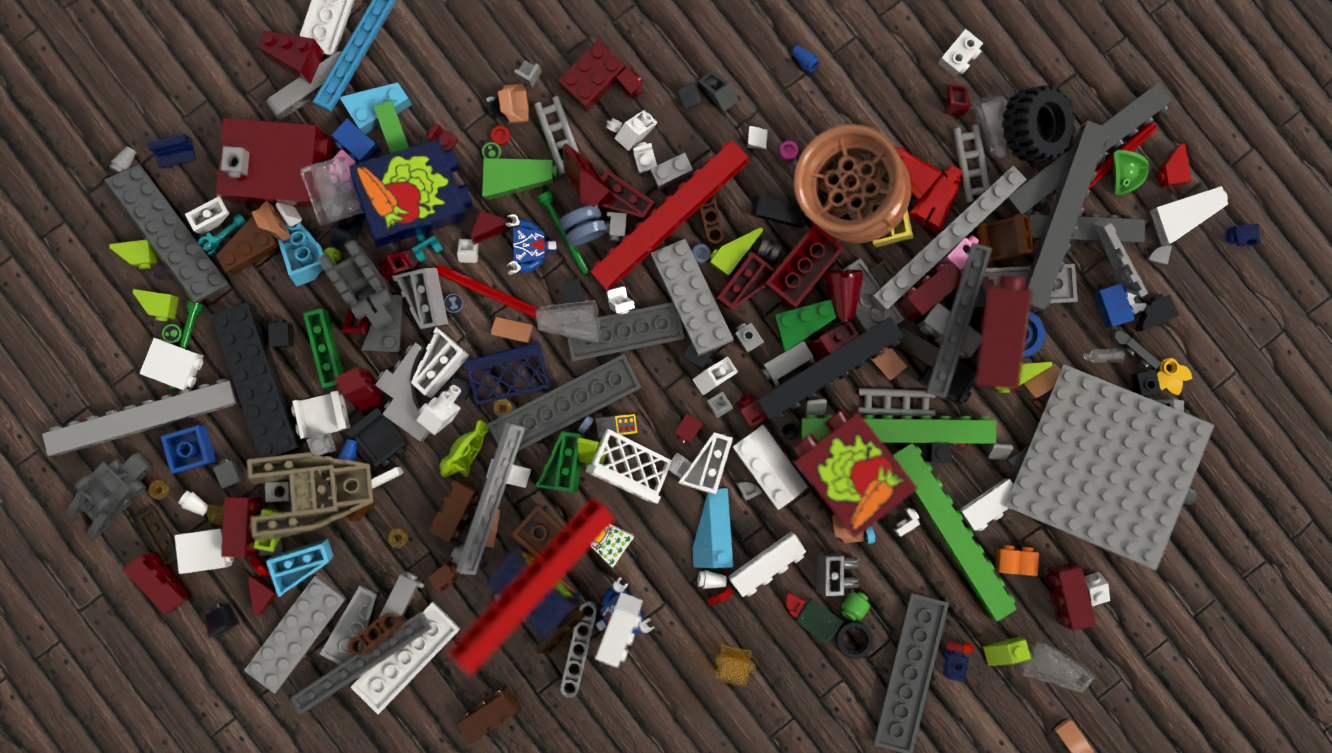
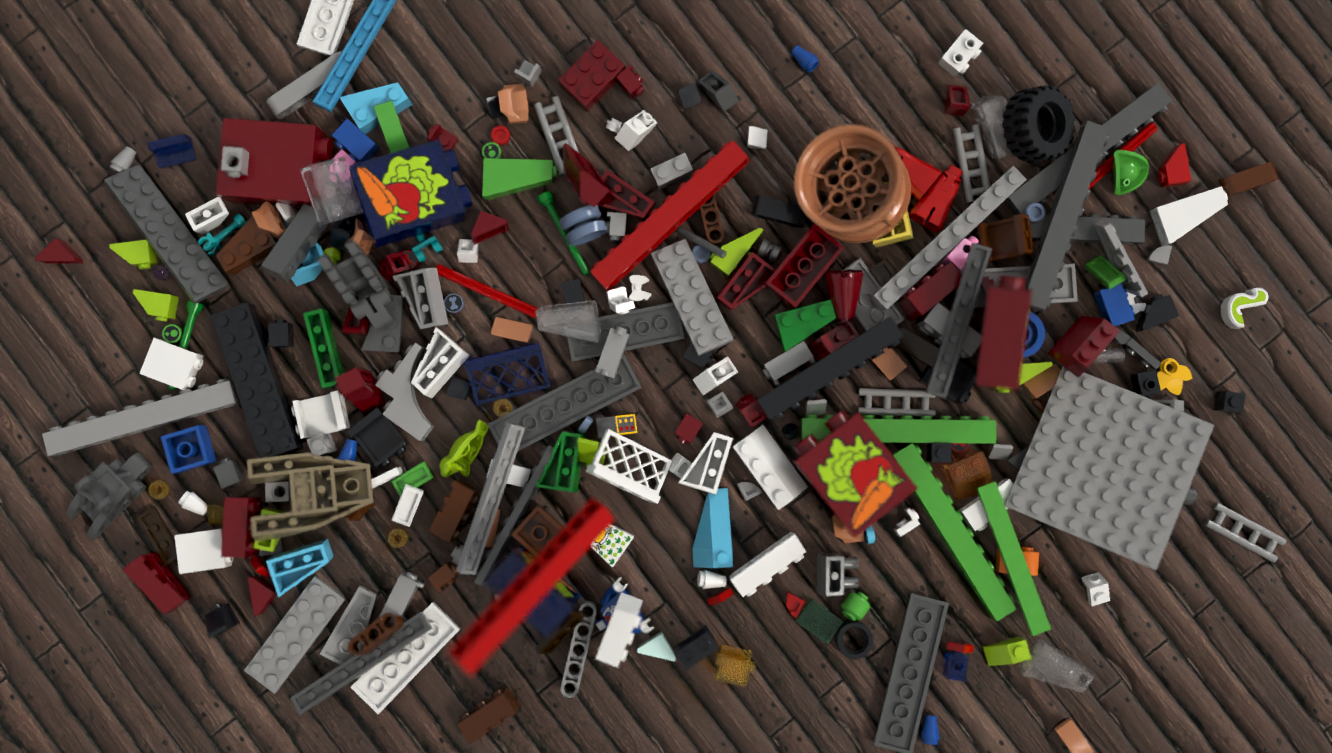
(58, 253): none -> dark red slope
(292, 53): dark red wedge -> none
(294, 245): none -> dark grey brick
(362, 238): none -> nougat slope
(407, 505): none -> white tile
(415, 477): none -> bright green tile
(440, 410): white brick -> none
(512, 522): none -> dark grey plate
(529, 245): blue torso -> none
(612, 352): none -> light grey brick
(637, 294): none -> white piece
(644, 157): white bracket -> none
(657, 647): none -> light aqua slope
(696, 647): none -> black panel
(702, 242): none -> dark grey bar
(748, 337): light grey brick -> none
(788, 150): dark pink tile -> none
(930, 731): none -> blue cone
(968, 474): none -> clear orange slope
(1013, 558): none -> bright green tile
(1035, 211): none -> sand blue tile
(1070, 597): dark red brick -> none
(1083, 343): none -> dark red slope
(1105, 272): none -> bright green tile
(1229, 402): none -> black brick
(1232, 304): none -> white animal
(1243, 235): clear blue brick -> none
(1249, 179): none -> reddish brown beam
(1256, 531): none -> light grey bar

